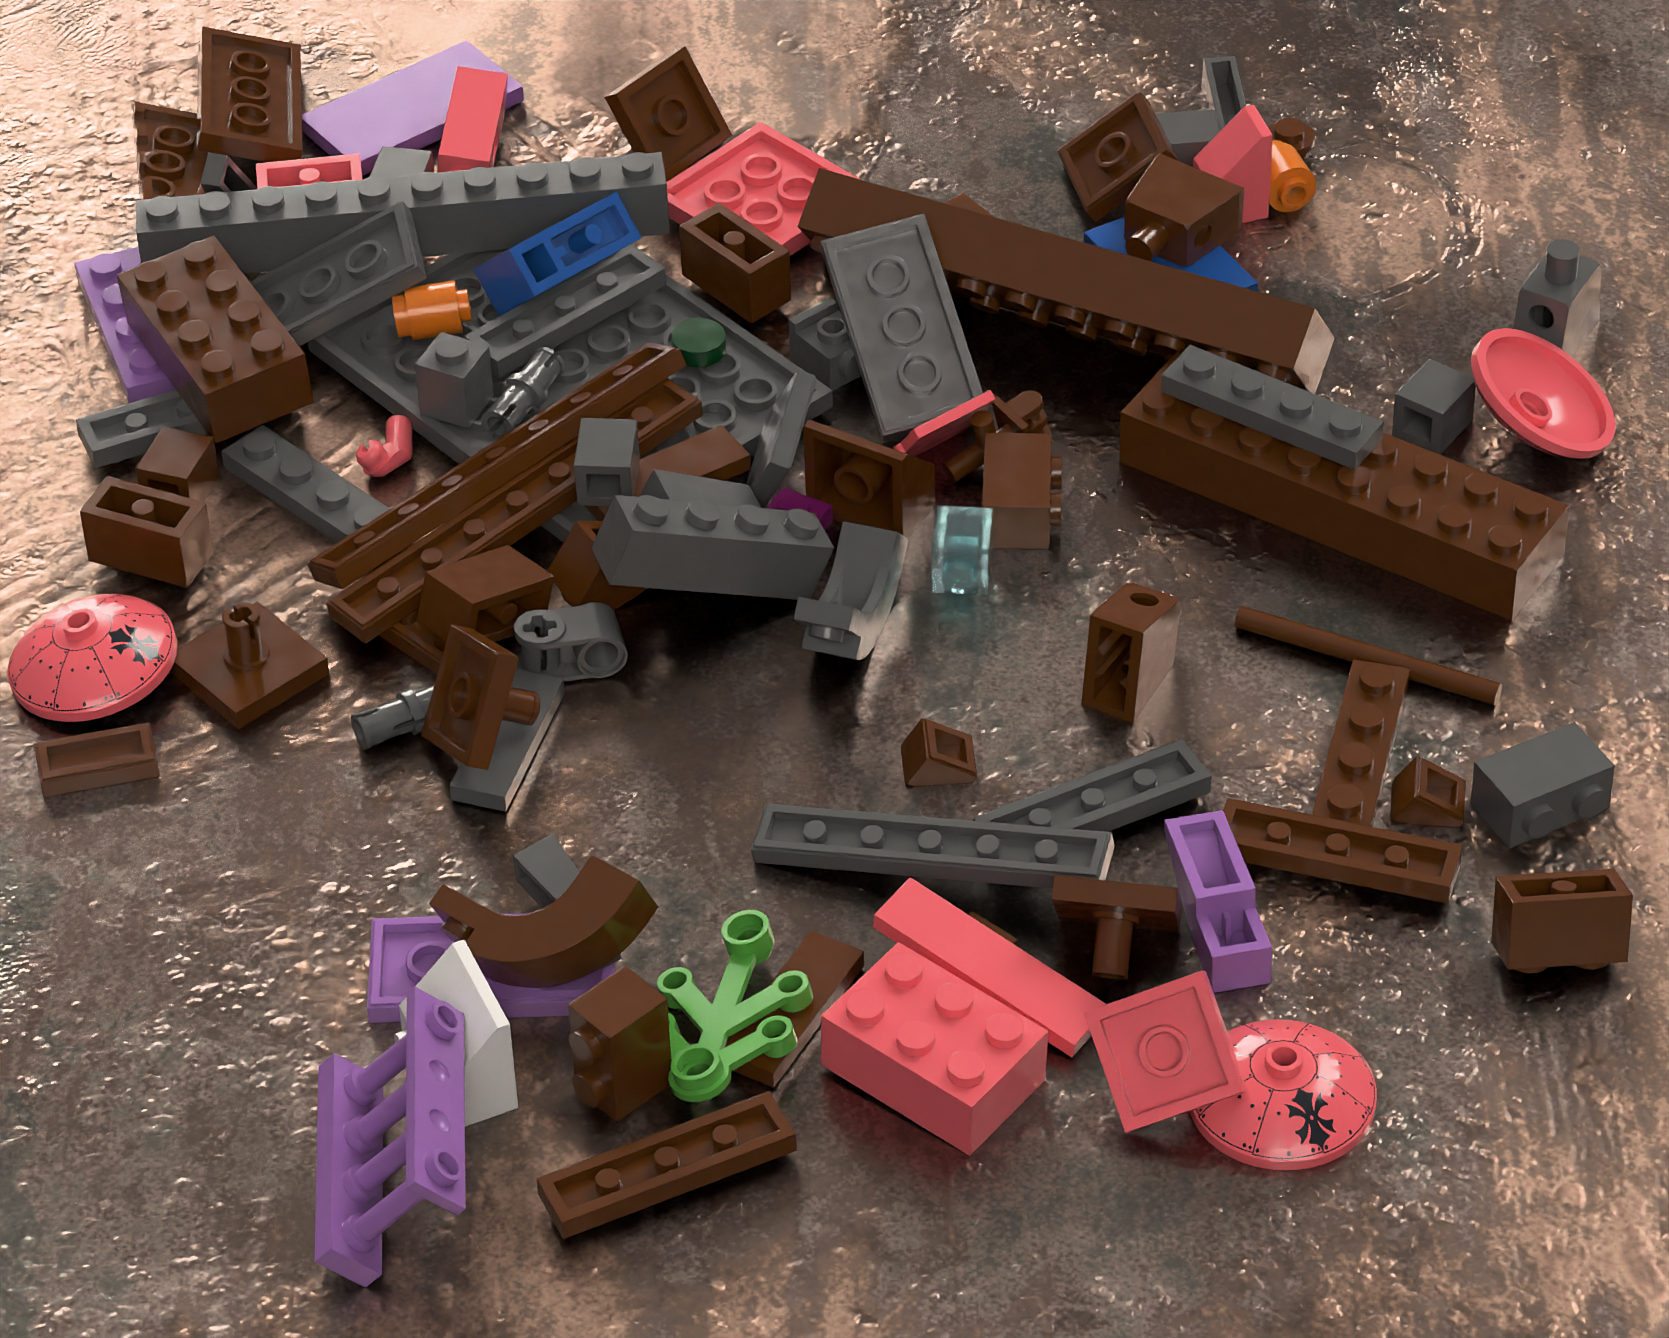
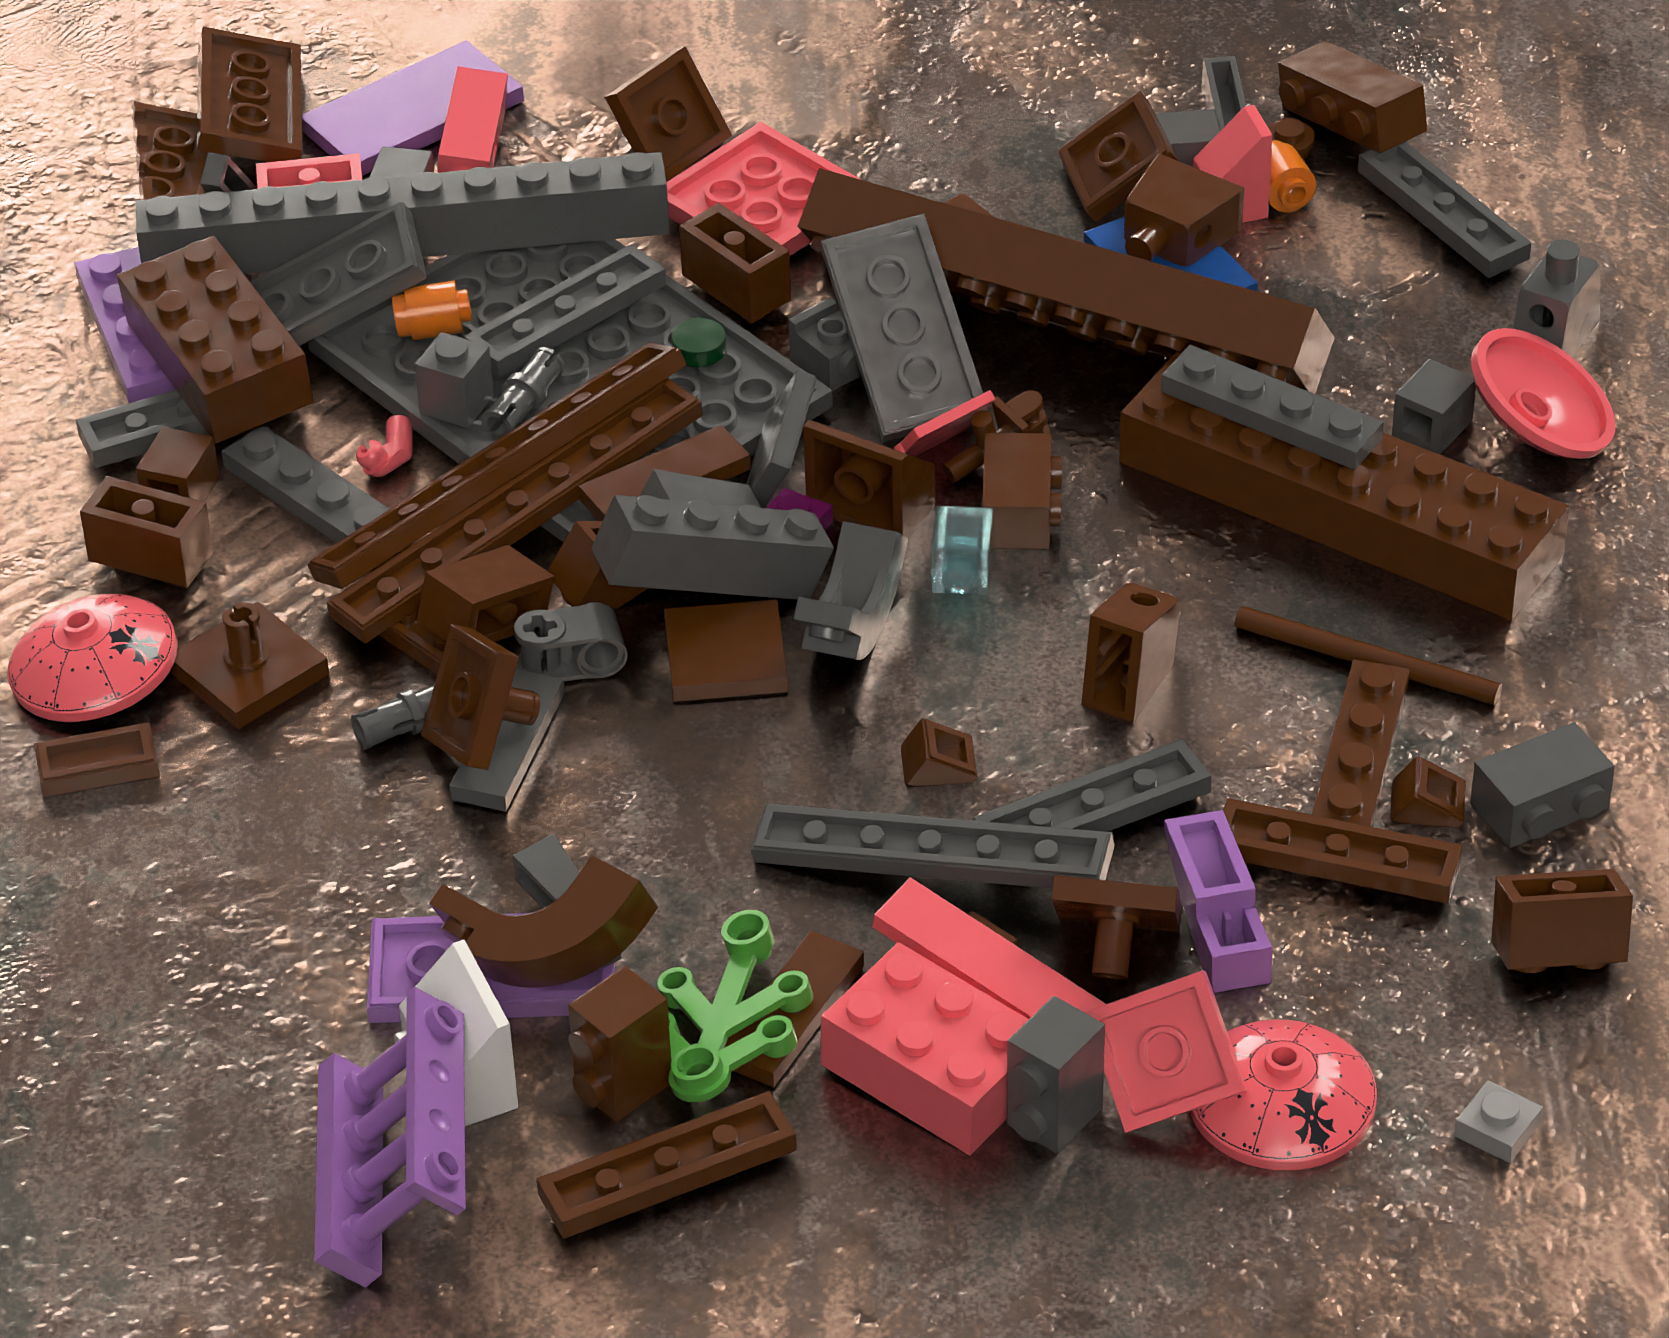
(557, 253): blue slope -> none
(606, 460): dark grey brick -> none
(725, 650): none -> reddish brown tile
(1055, 1074): none -> dark grey brick
(1352, 96): none -> reddish brown brick
(1446, 208): none -> dark grey plate
(1498, 1121): none -> light grey plate

